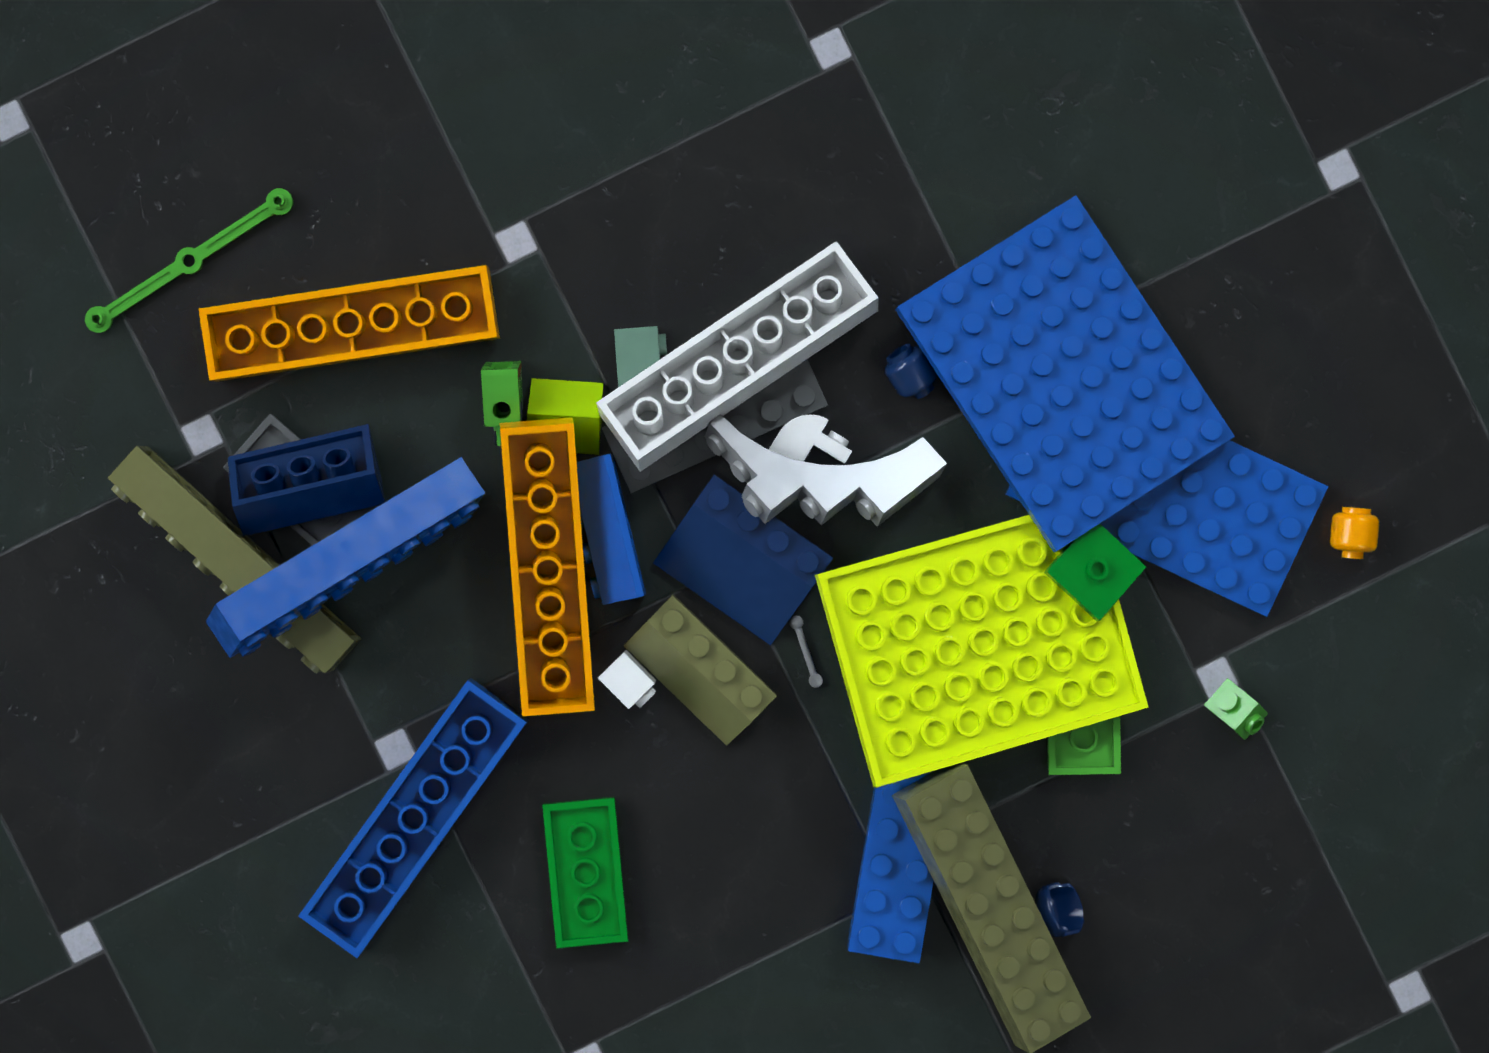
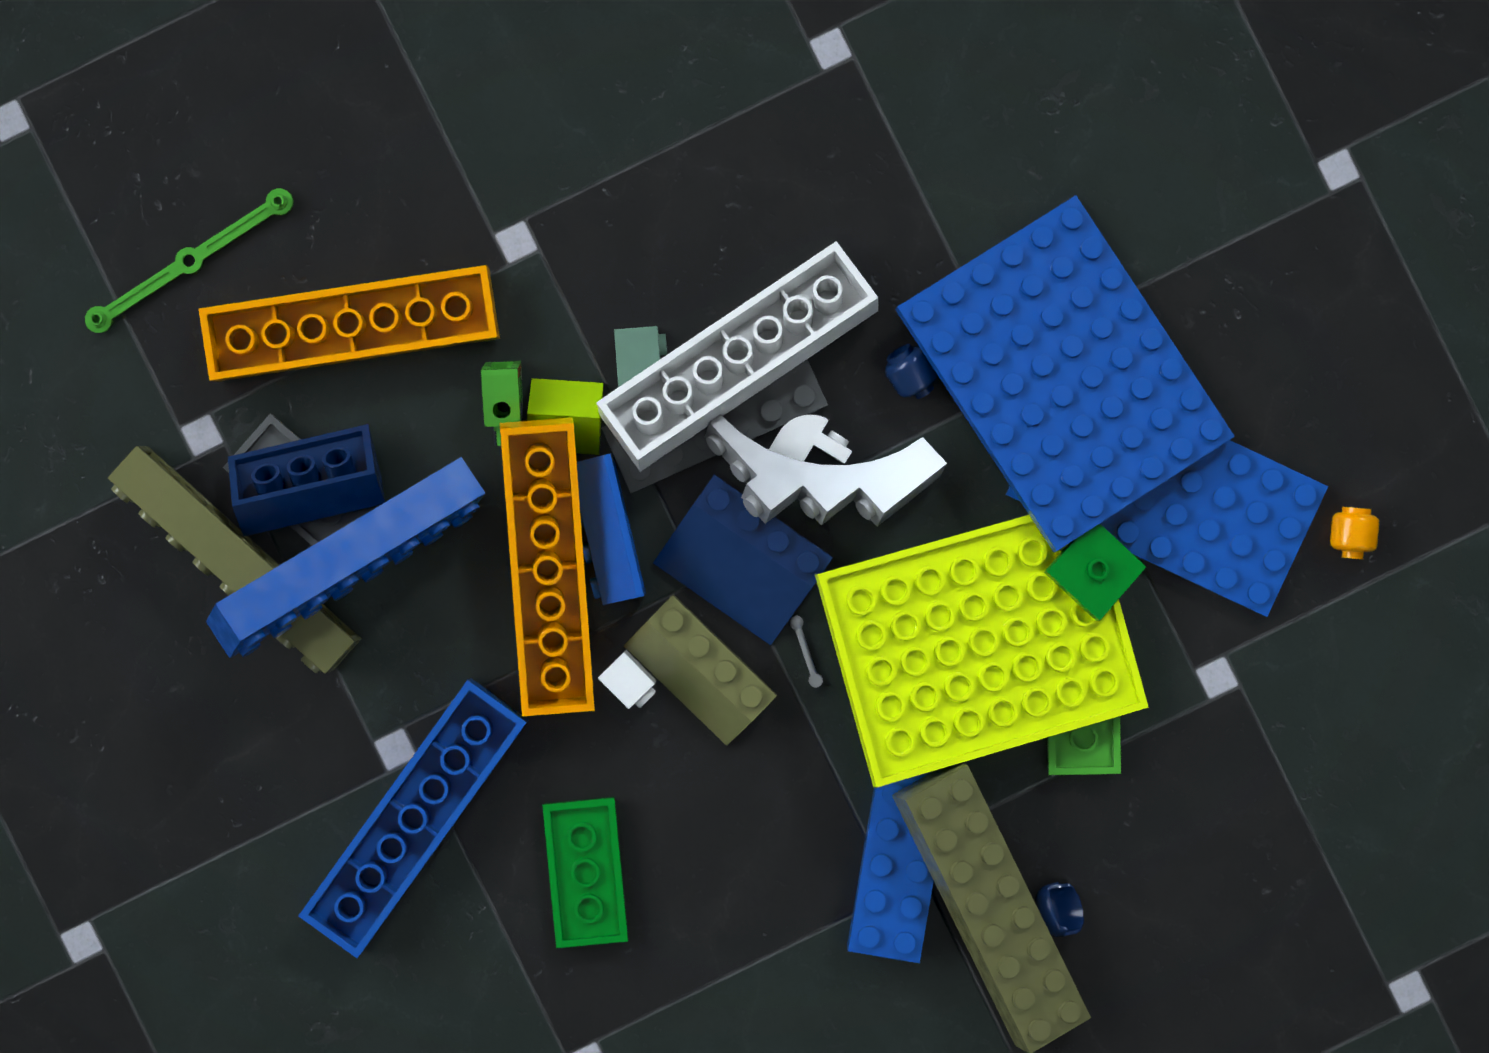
(1237, 709): bracket -> none

